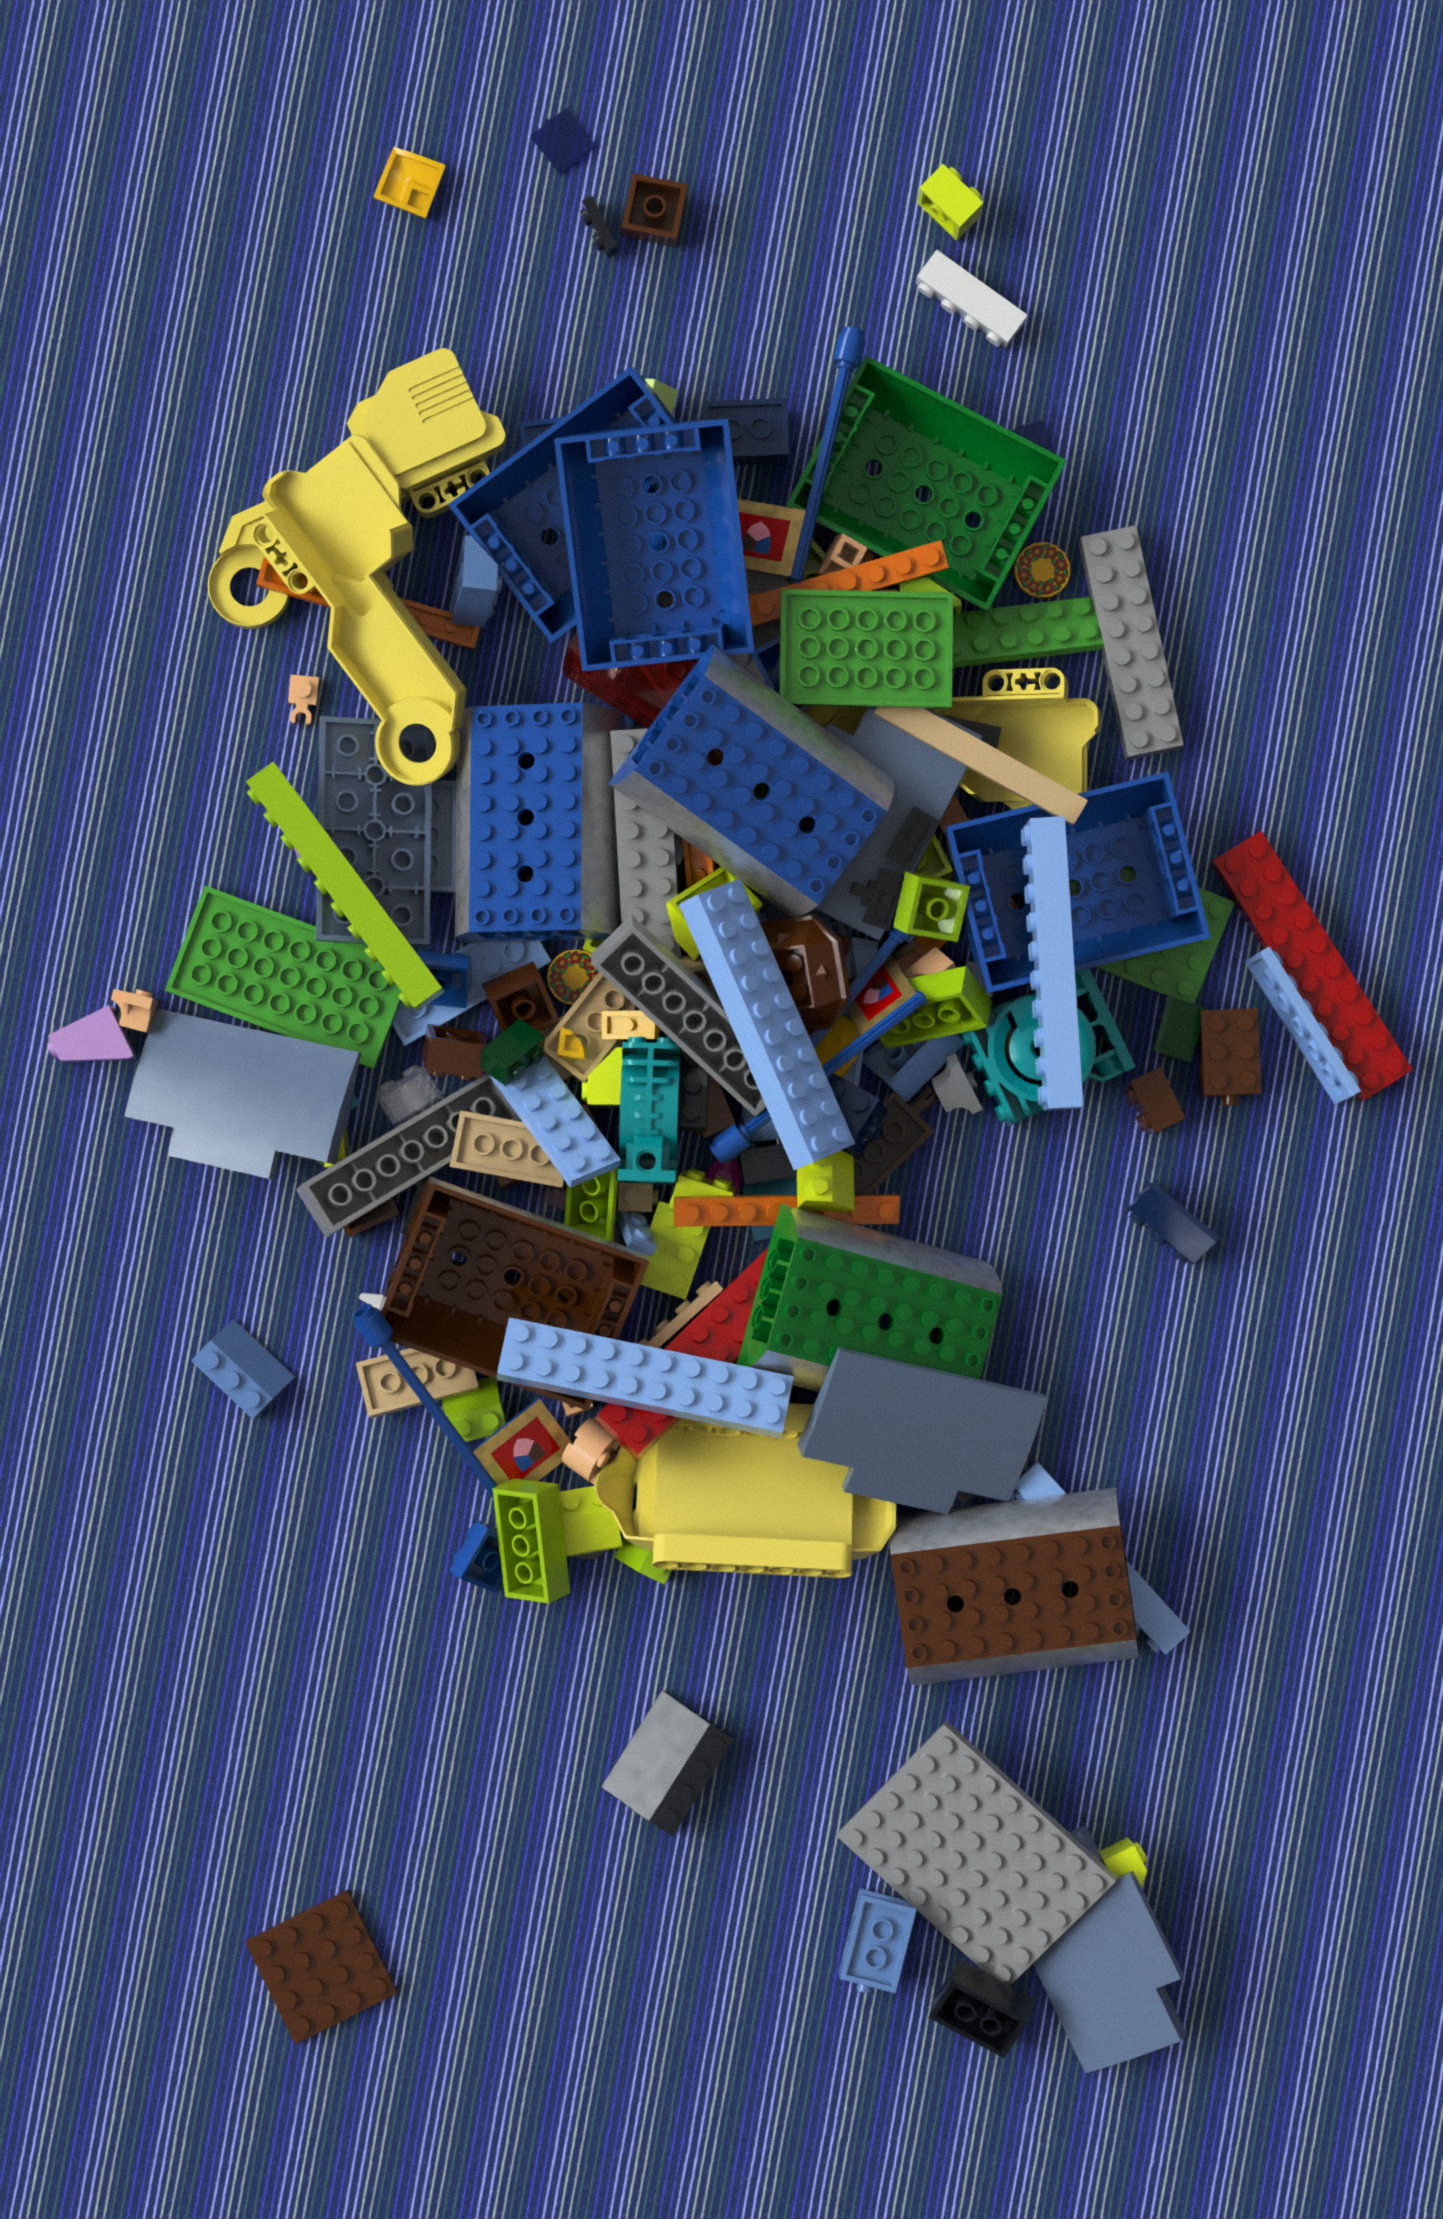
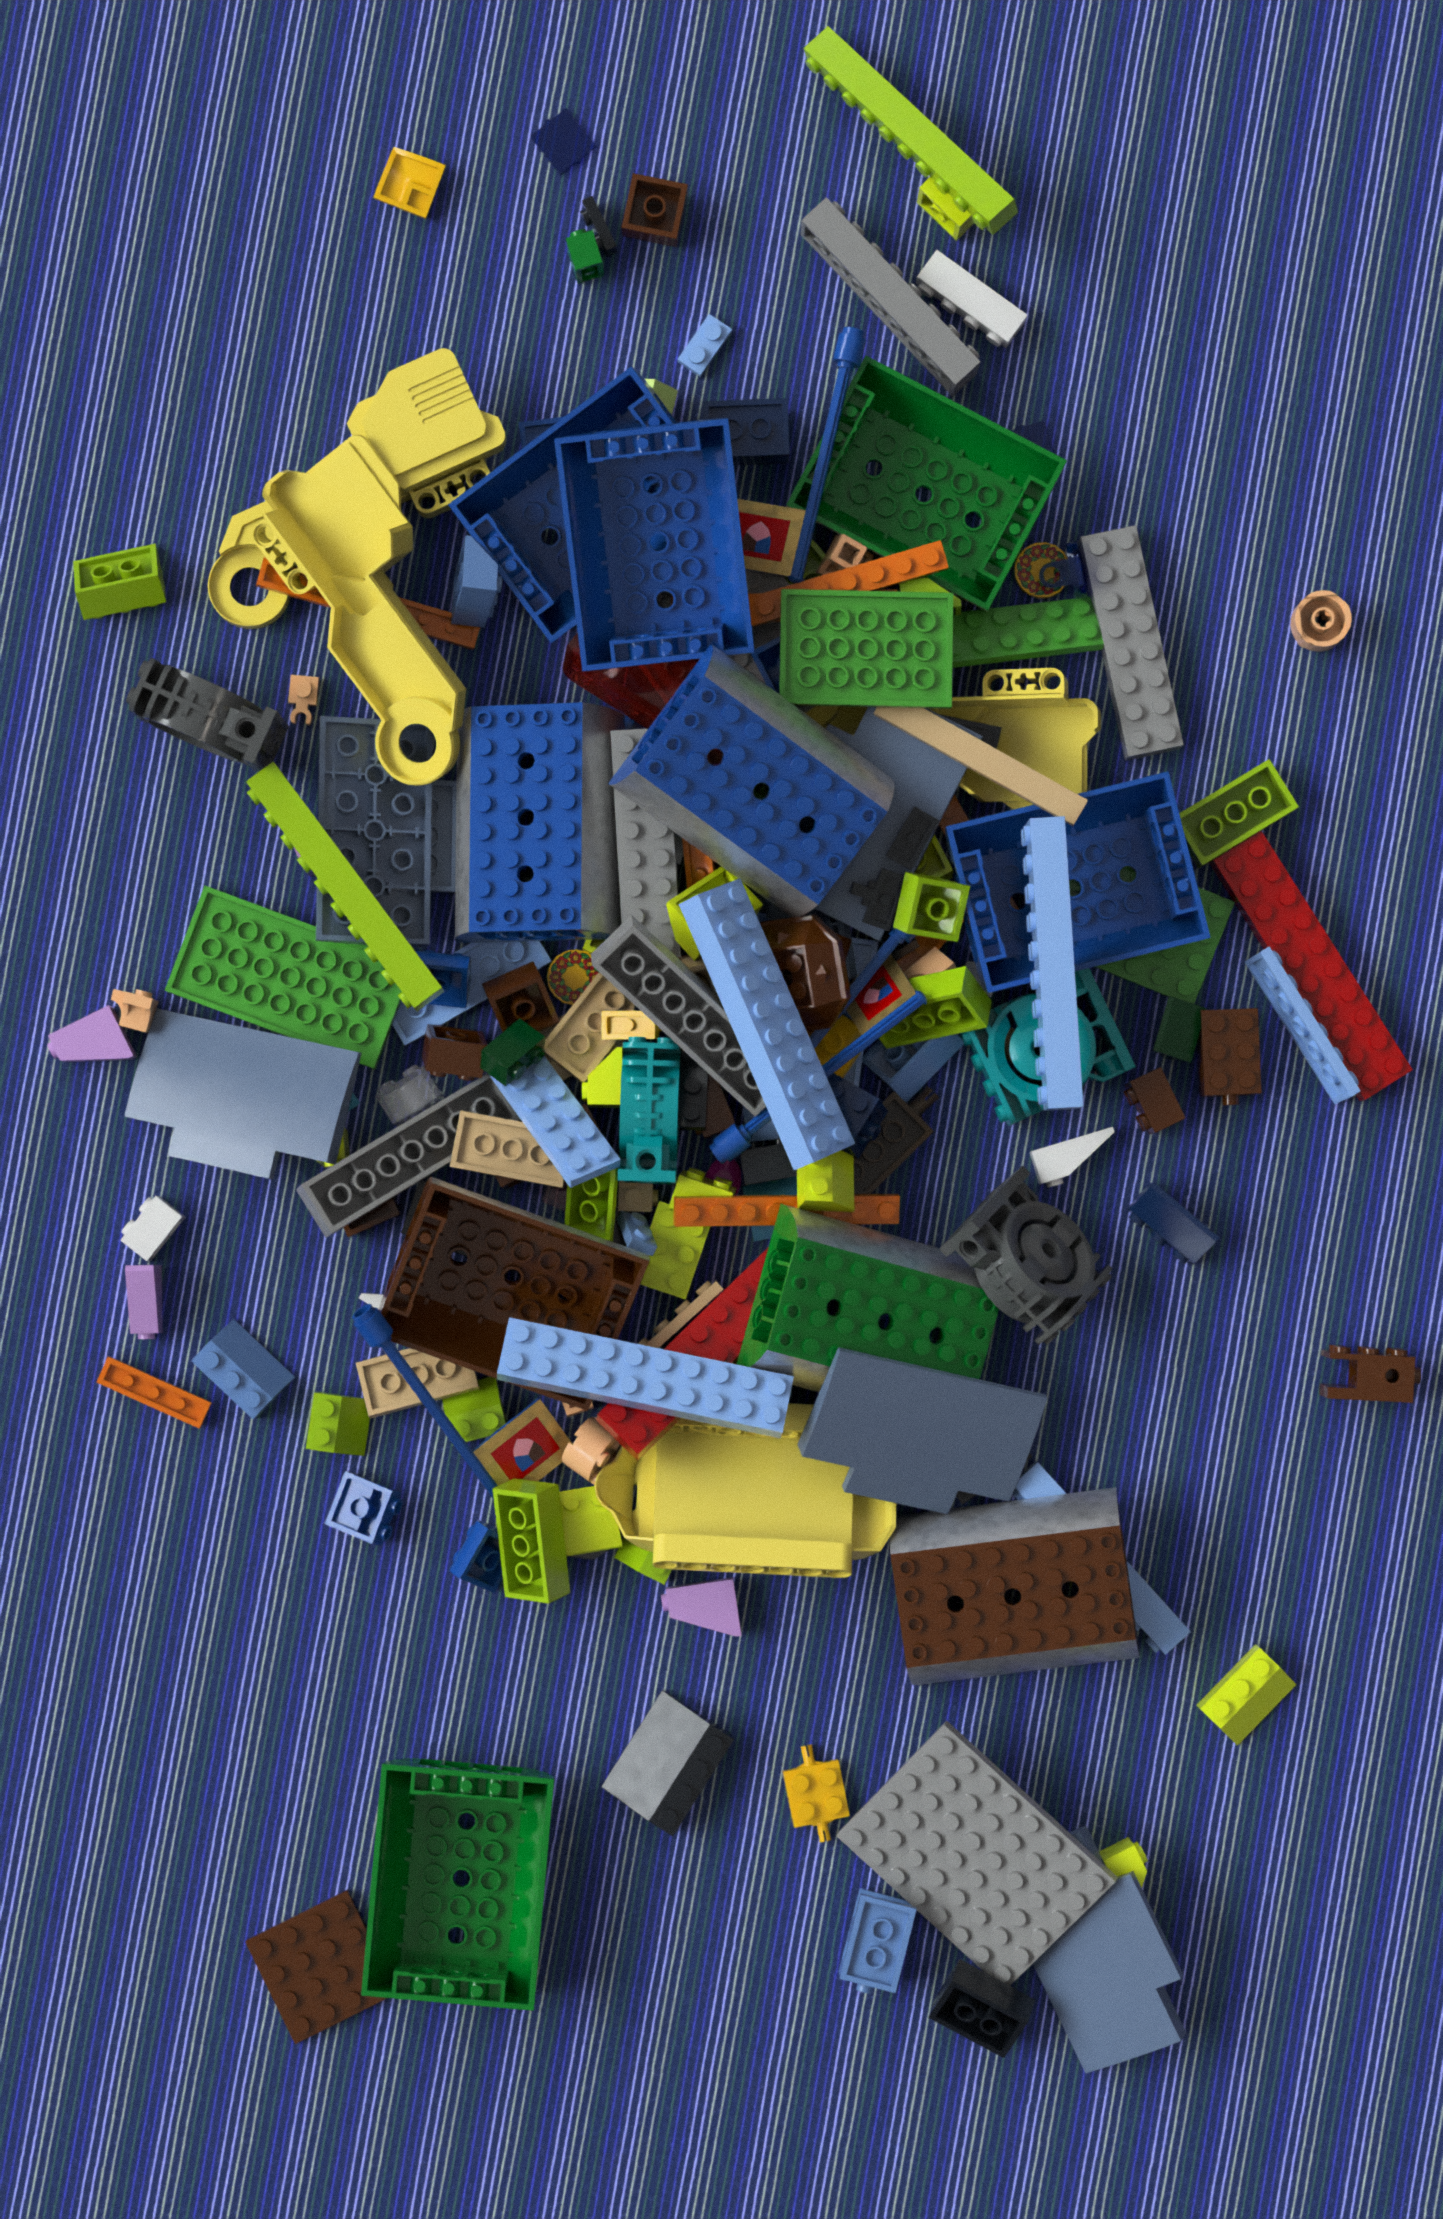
(119, 582): none -> lime slope
(144, 1299): none -> lavender slope
(152, 1227): none -> white brick
(154, 1392): none -> orange plate
(206, 715): none -> dark grey brick
(338, 1424): none -> lime slope
(364, 1509): none -> plate
(419, 1901): none -> green slope
(570, 1045): yellow tile -> none
(584, 255): none -> green brick
(704, 345): none -> light blue plate
(705, 1604): none -> lavender slope
(815, 1793): none -> yellow plate
(889, 296): none -> light grey brick
(910, 131): none -> lime brick
(956, 1087): light grey brick -> none
(1029, 1258): none -> dark grey brick
(1064, 1157): none -> white slope
(1070, 571): none -> clear blue tile
(1236, 813): none -> lime brick
(1246, 1694): none -> neon yellow slope
(1329, 608): none -> light nougat brick
(1374, 1374): none -> reddish brown torso

